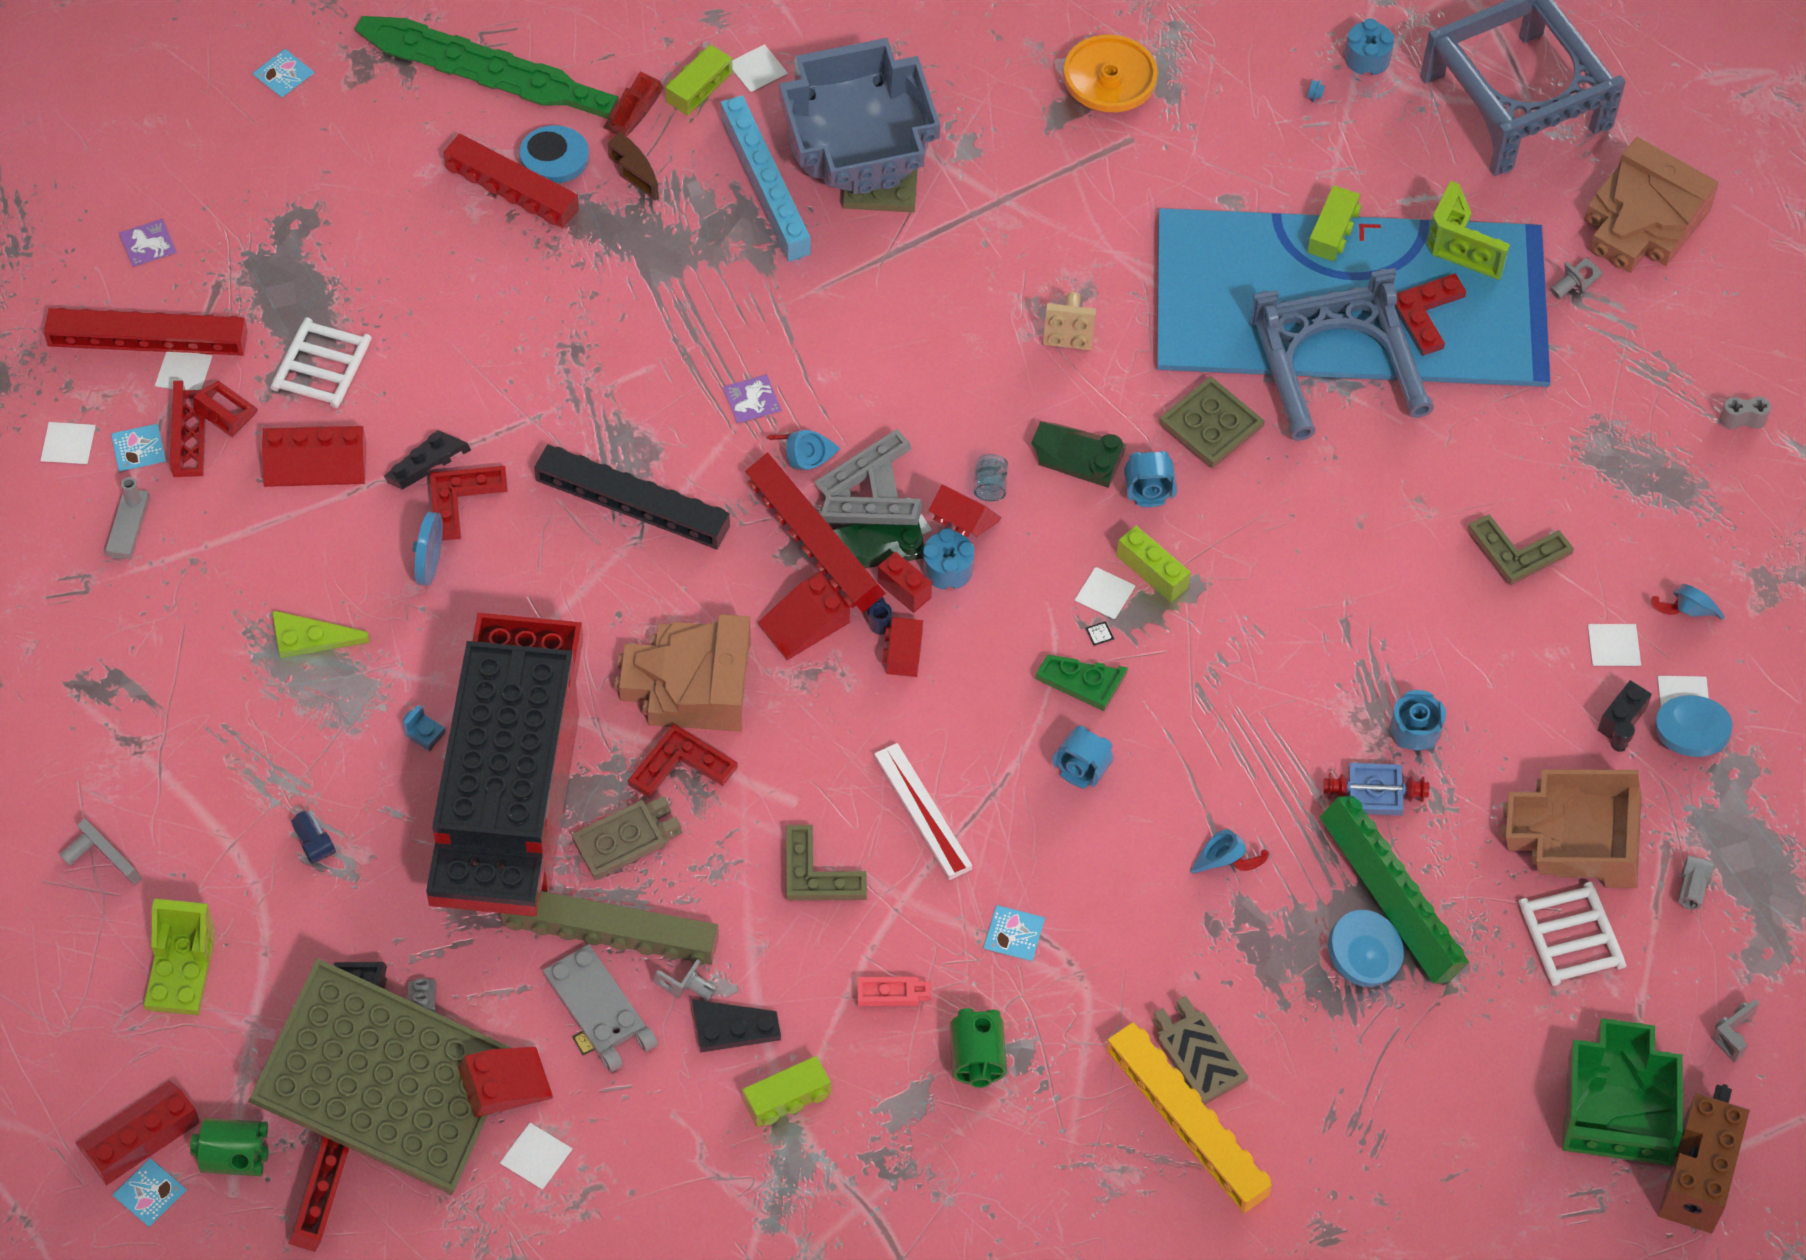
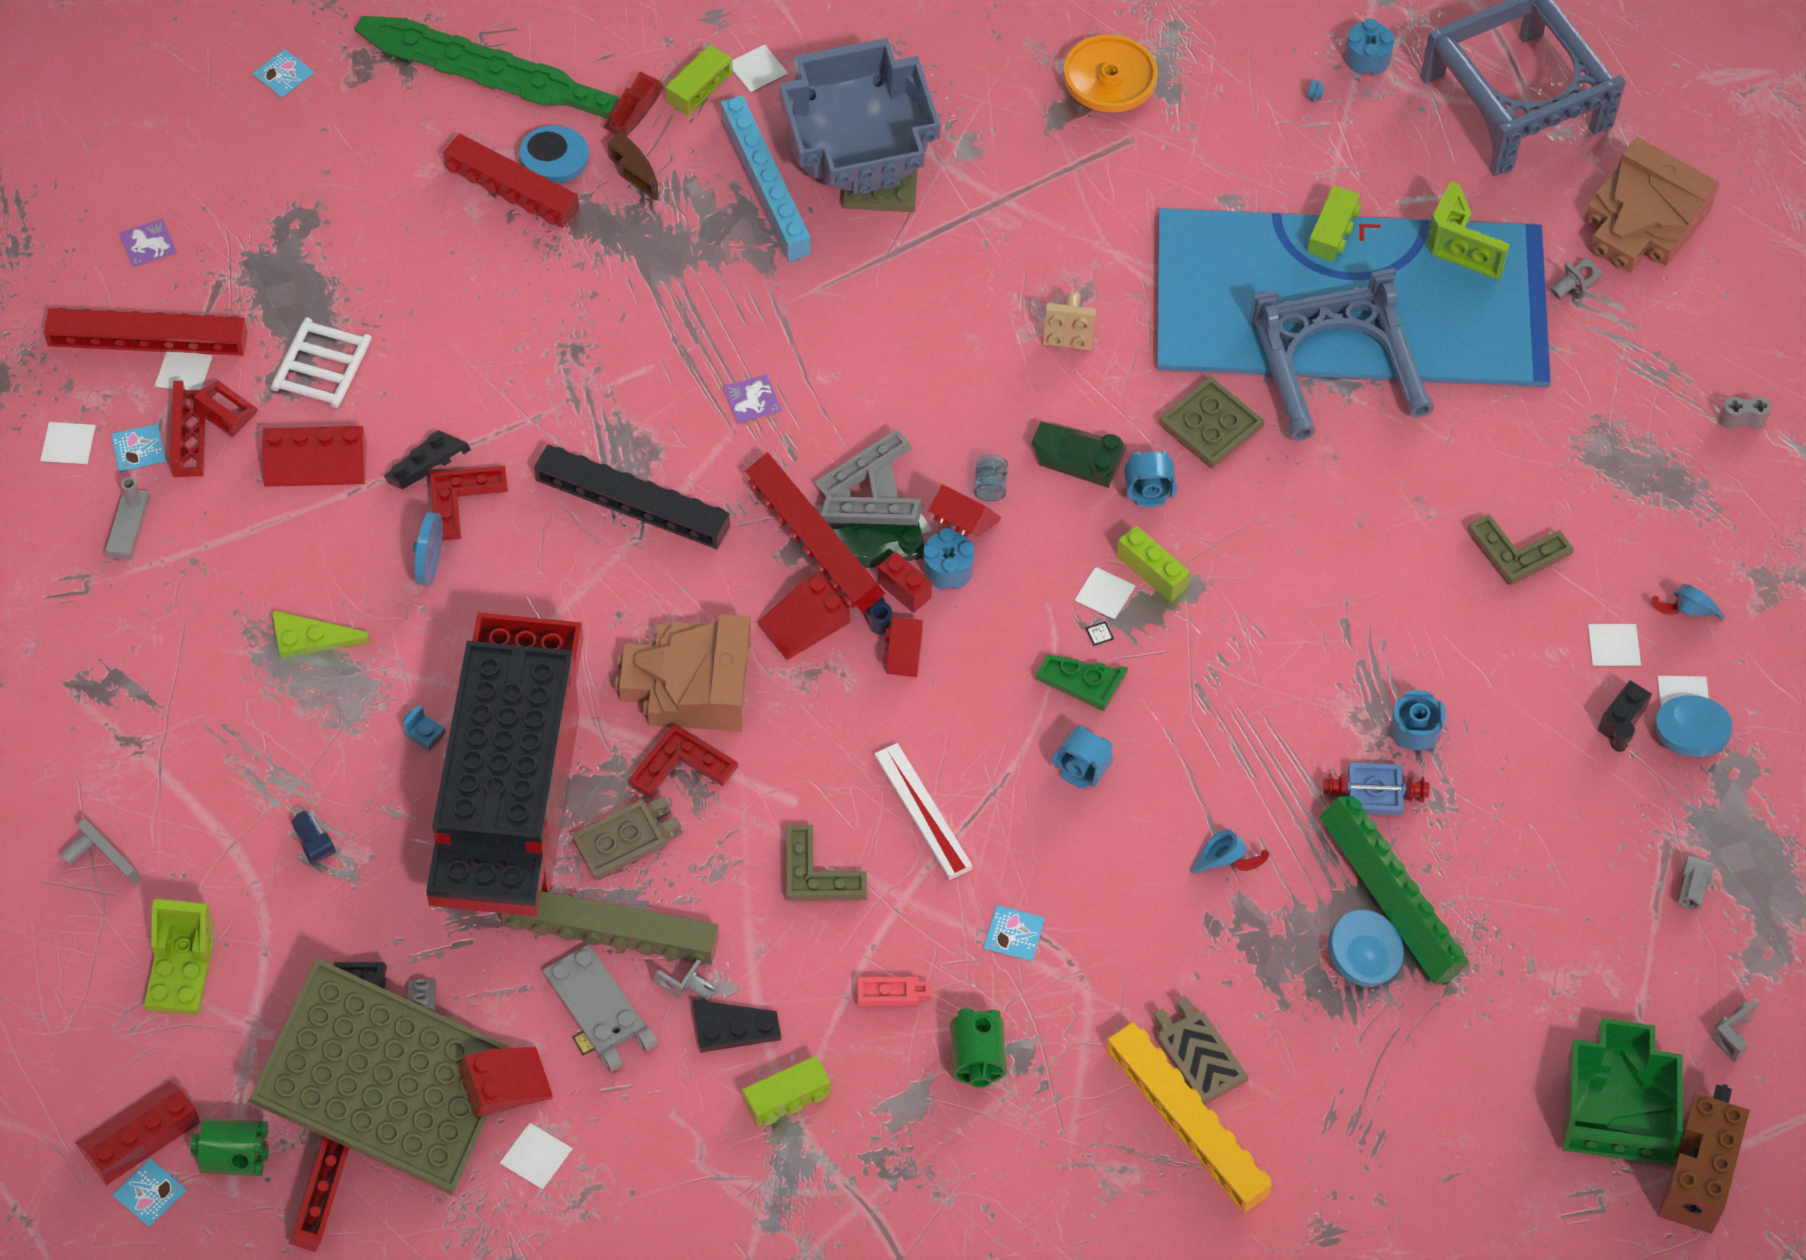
(806, 448): dark azure piece -> none
(1412, 308): red plate -> none
(1546, 953): white bar -> none
(1579, 824): nougat panel -> none

